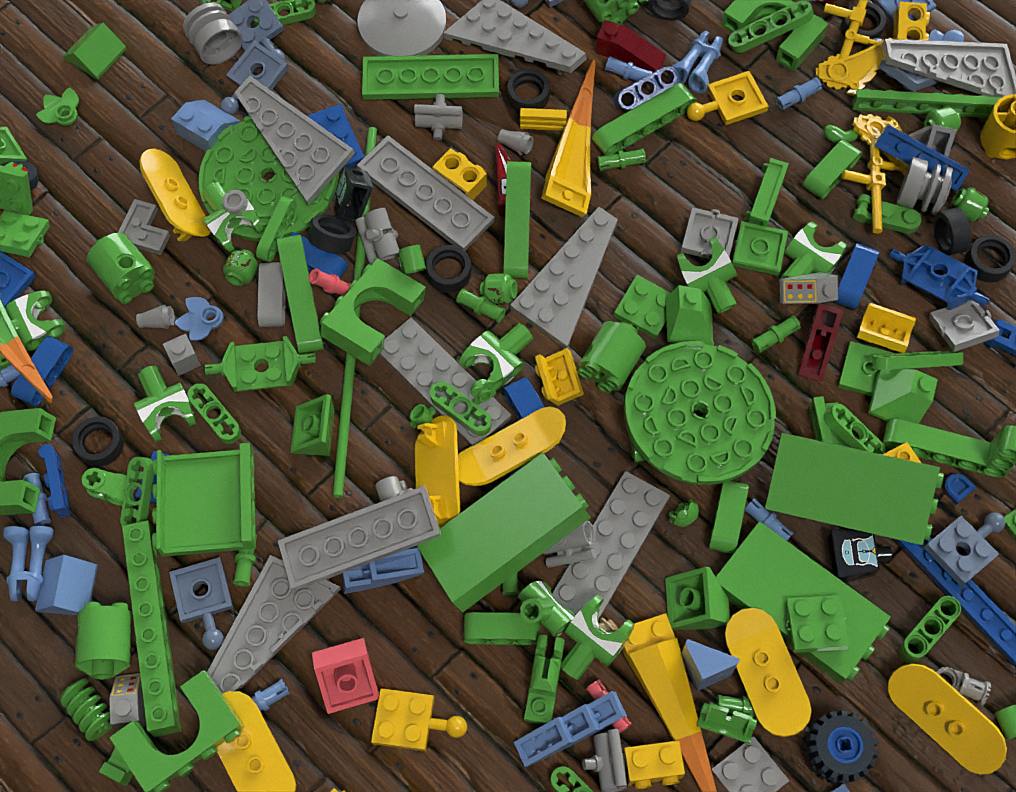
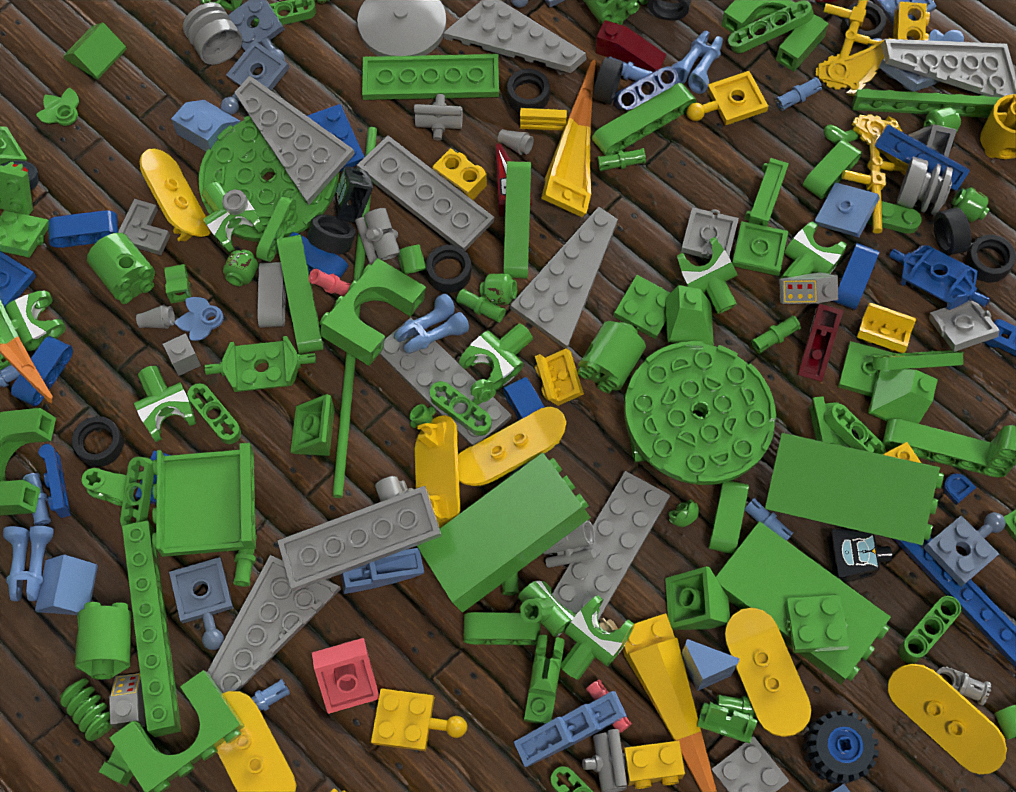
(81, 228): none -> blue beam
(176, 282): none -> bright green leg
(443, 310): none -> medium blue piece
(608, 80): none -> black tyre
(847, 209): none -> medium blue plate

